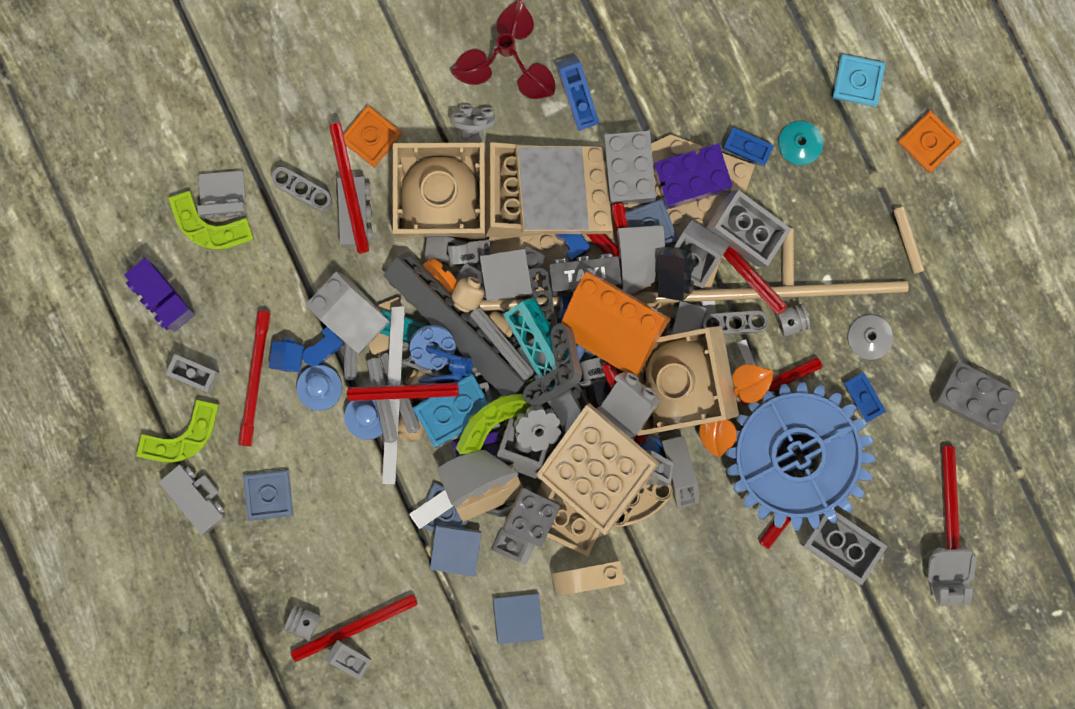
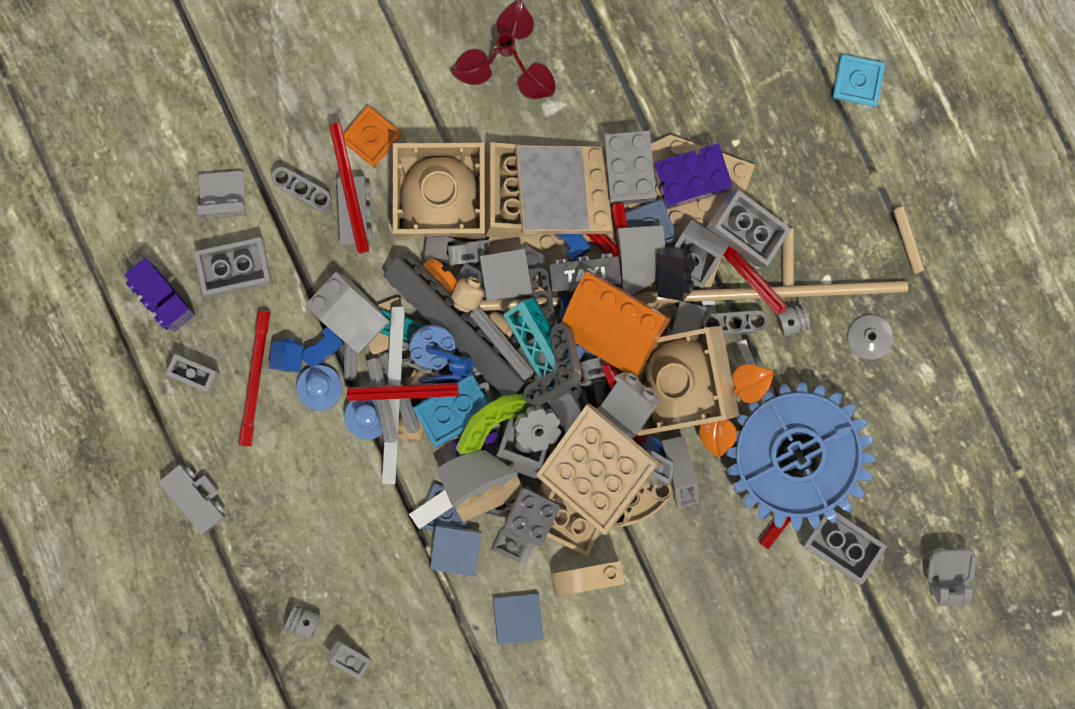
(187, 444): lime plate -> none
(206, 235): lime plate -> none
(233, 268): none -> light grey brick
(268, 495): sand blue tile -> none
(354, 628): red axle -> none
(472, 122): light grey plate -> none
(577, 92): blue slope -> none
(748, 147): blue plate -> none
(794, 374): red axle -> none
(797, 153): teal dish -> none
(864, 397): blue plate -> none
(929, 141): orange tile -> none
(950, 497): red axle -> none
(976, 397): flat silver brick -> none

